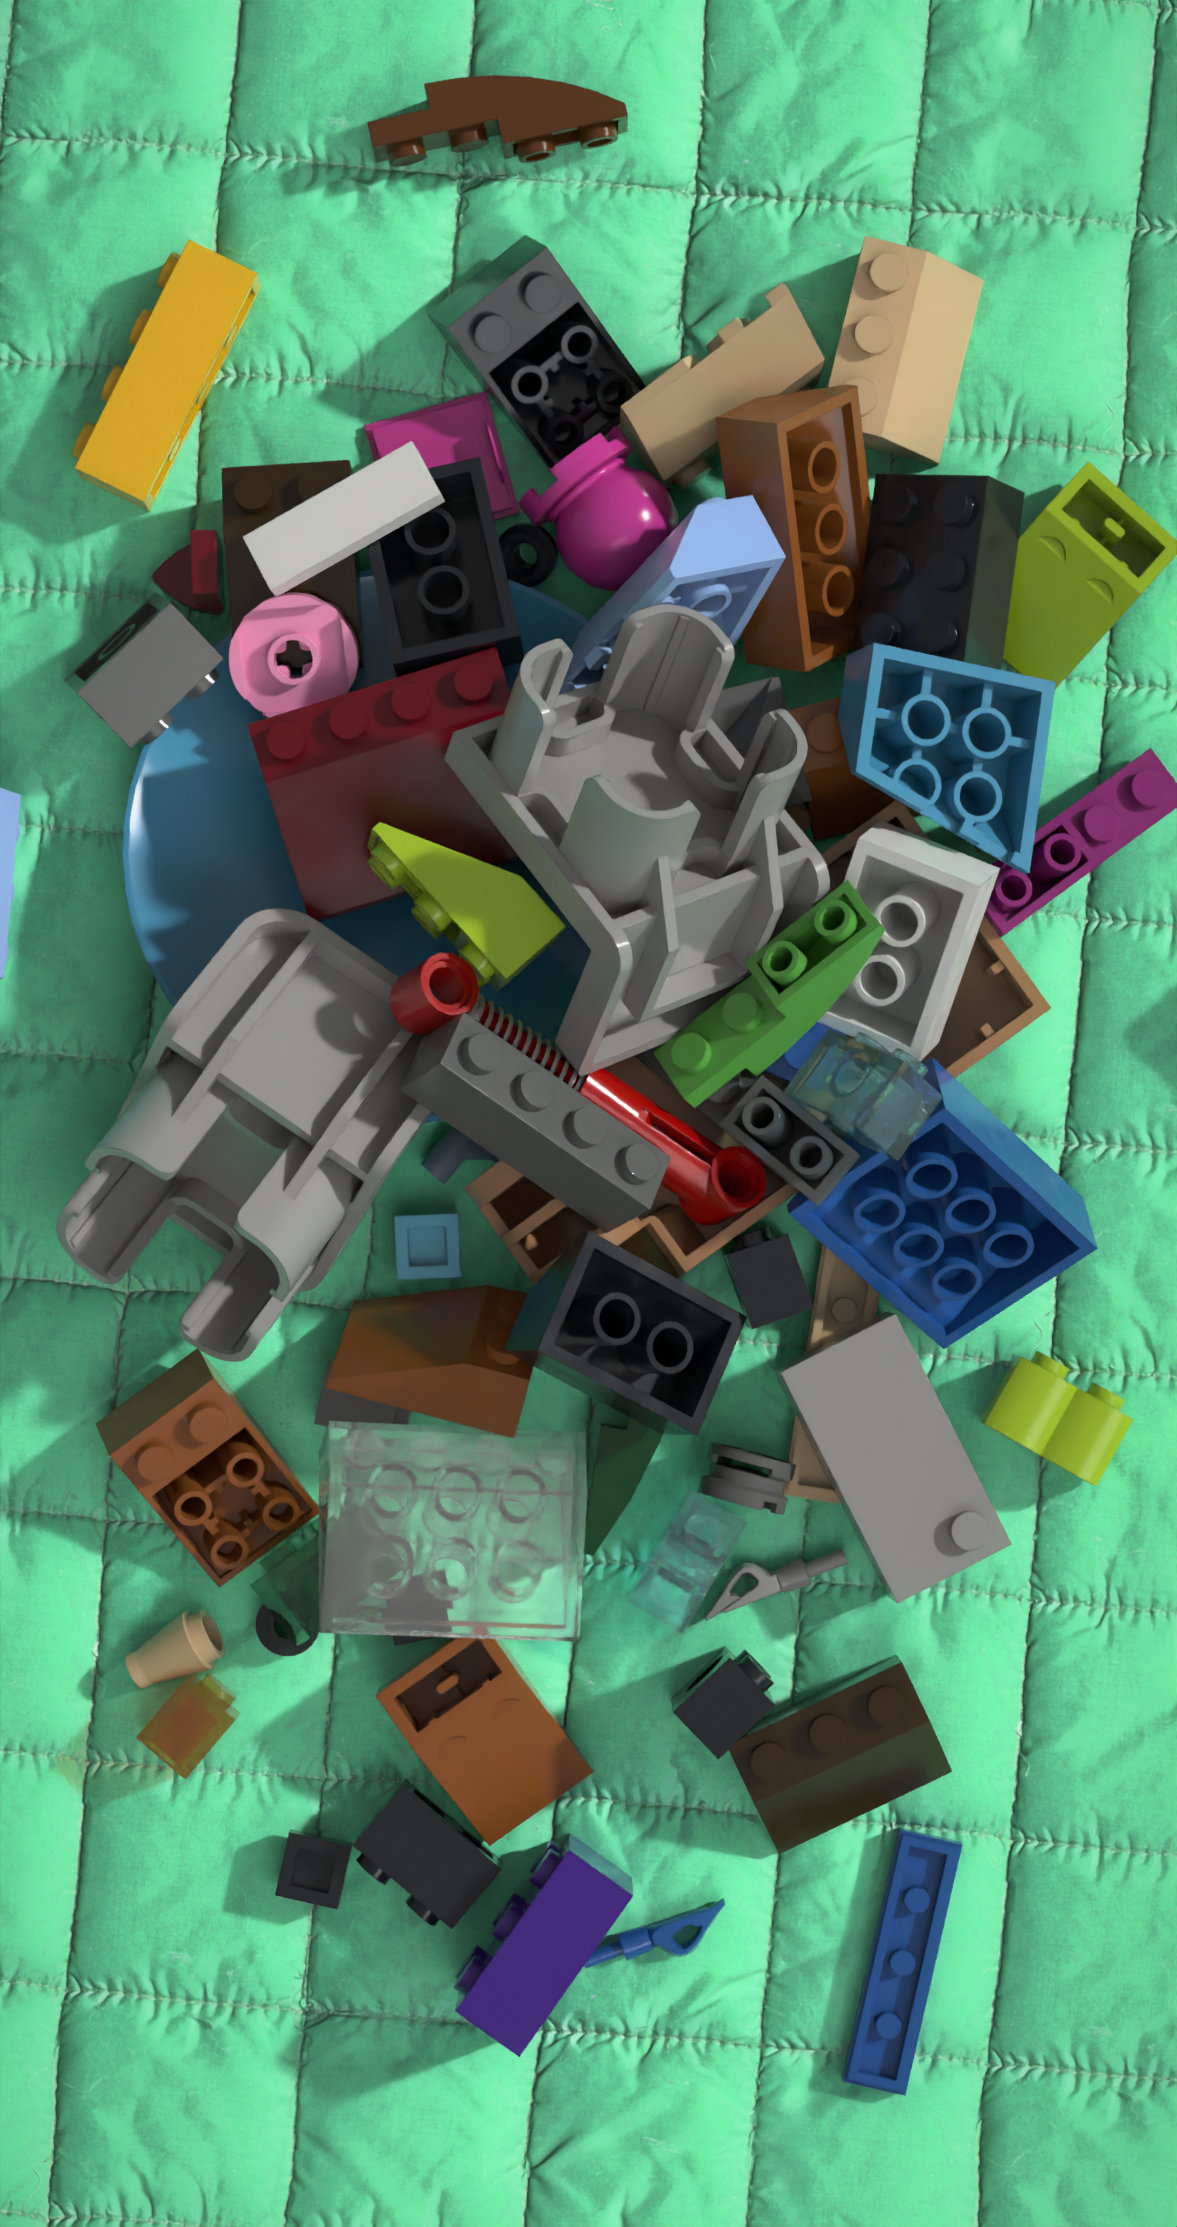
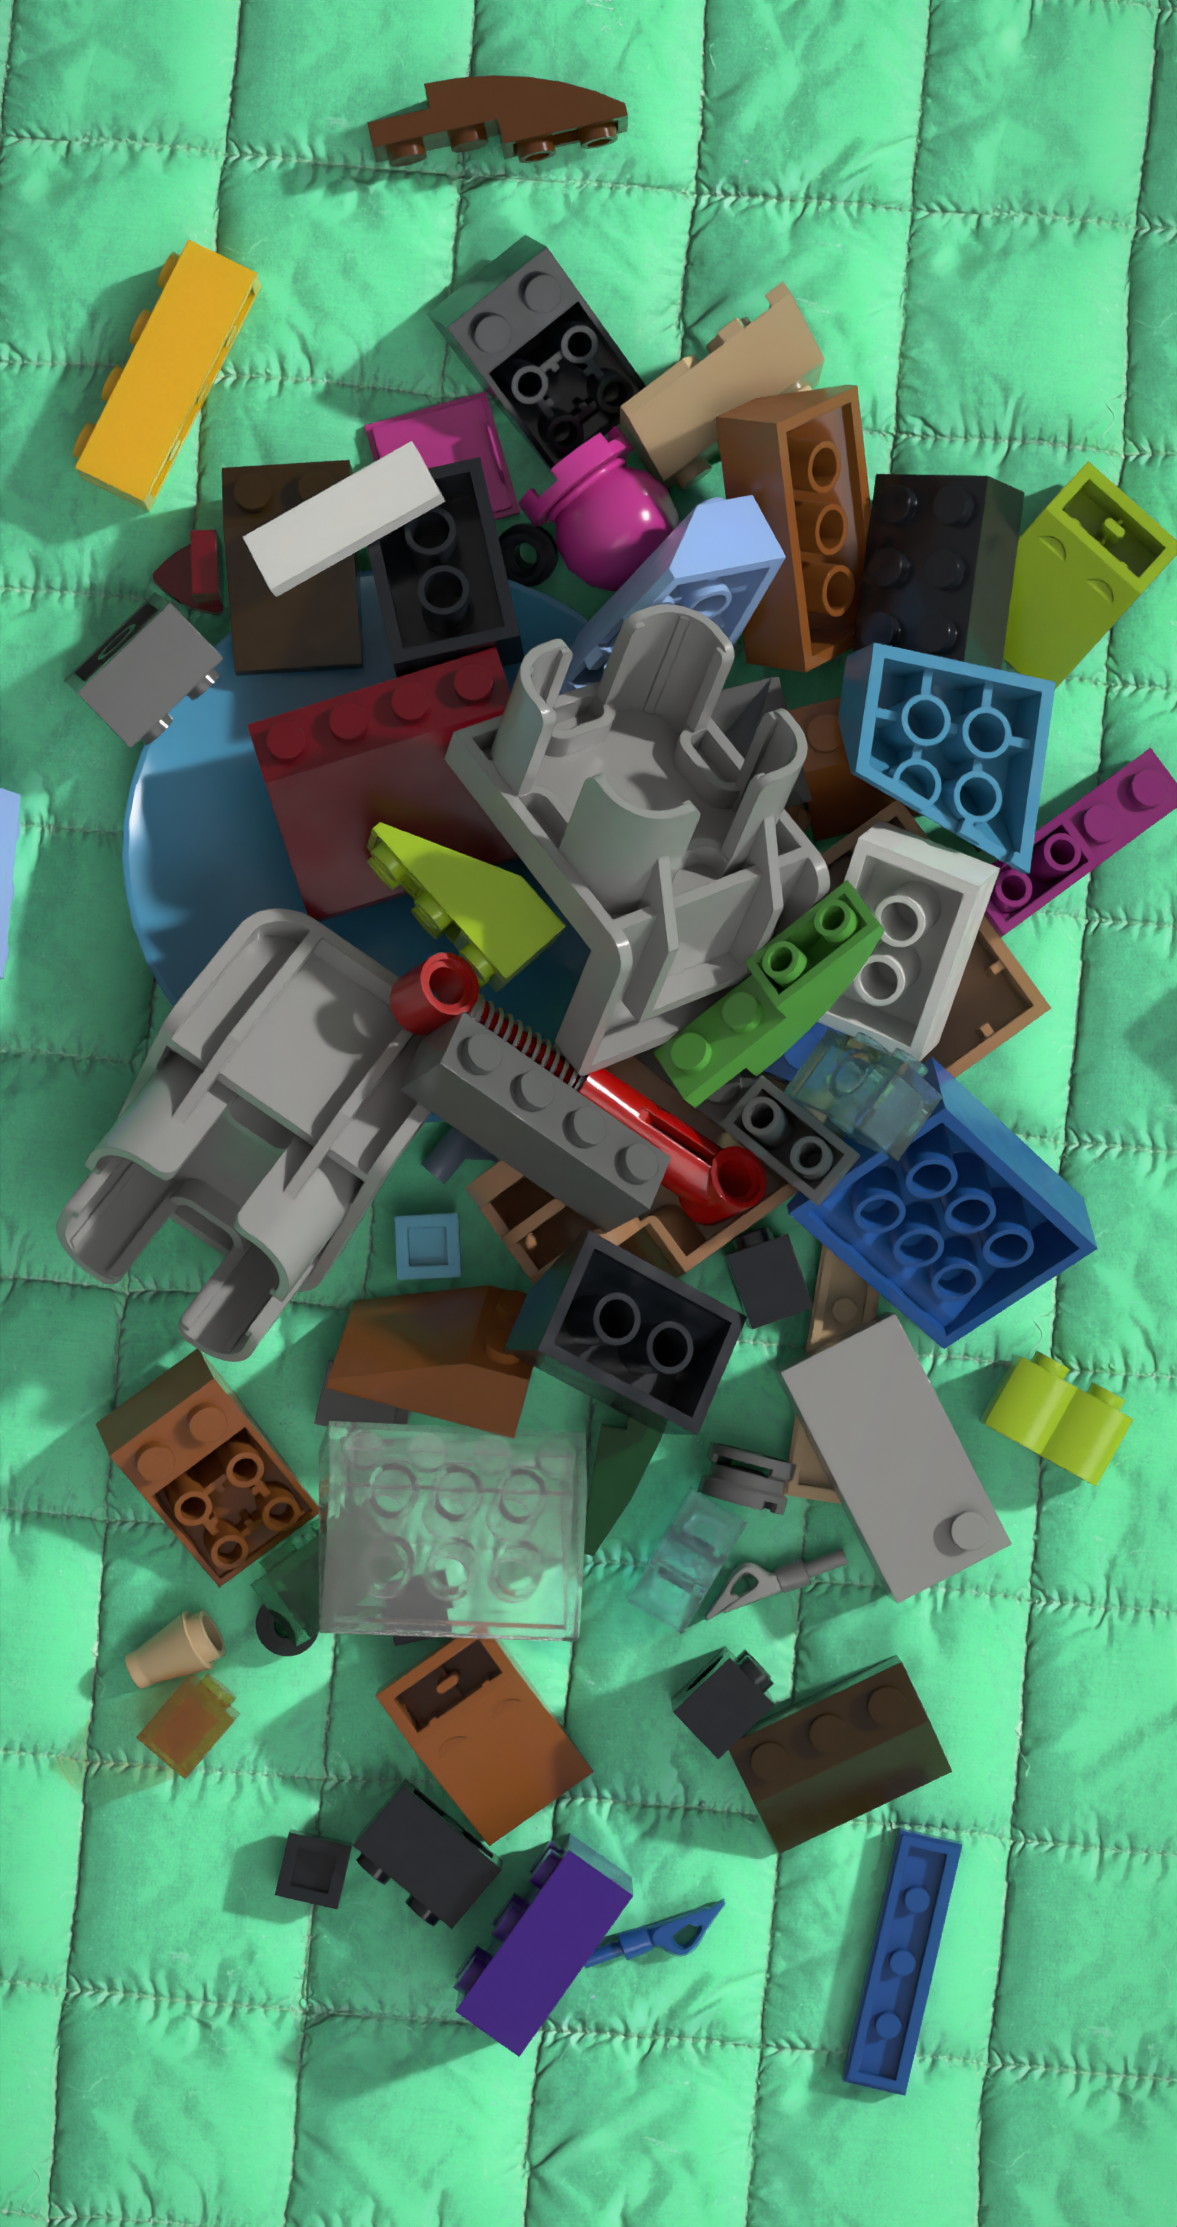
(265, 632): bright pink plate -> none
(905, 346): tan slope -> none

